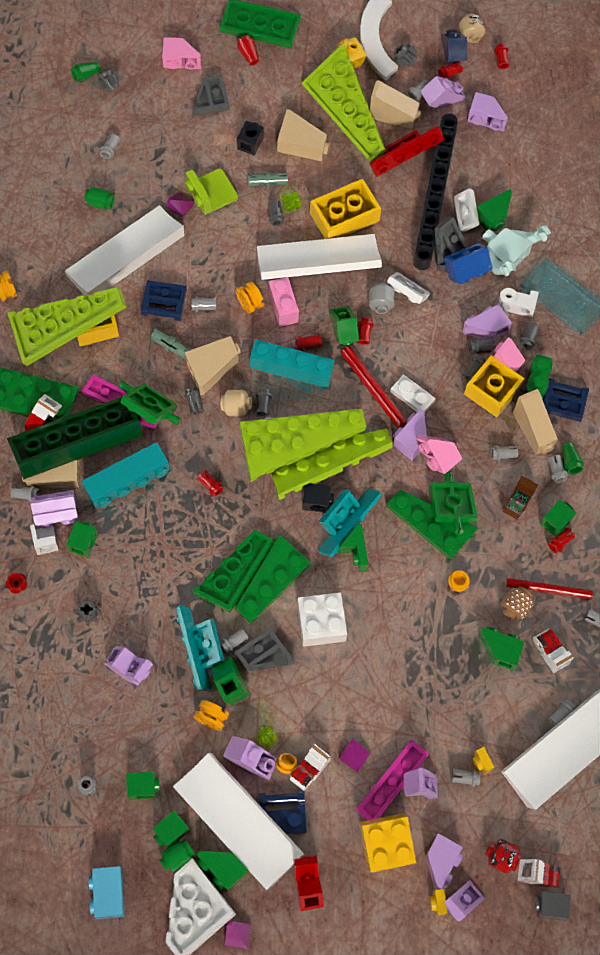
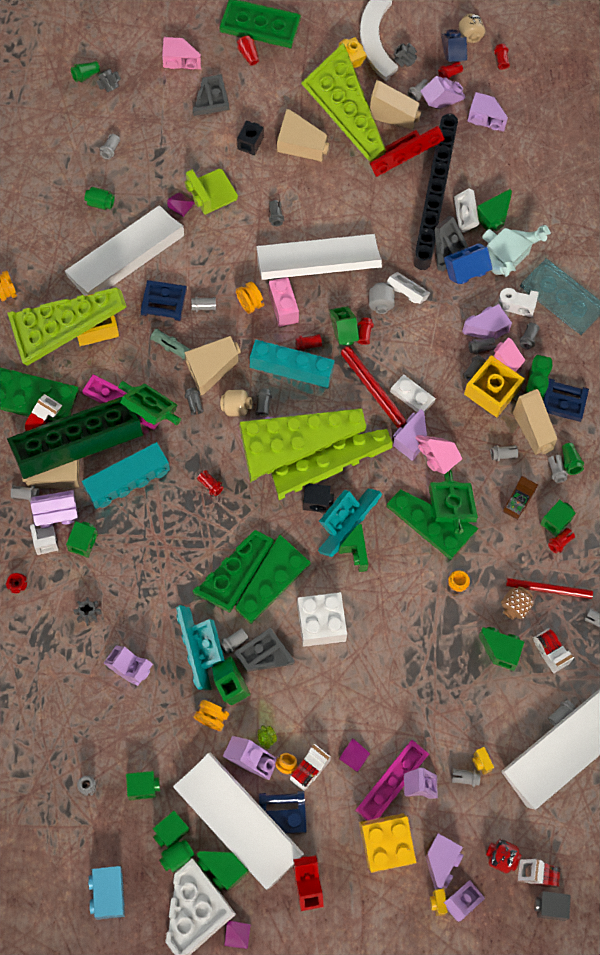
(267, 179): sand green pin -> none
(291, 206): clear neon green plate -> none
(345, 210): yellow brick -> none

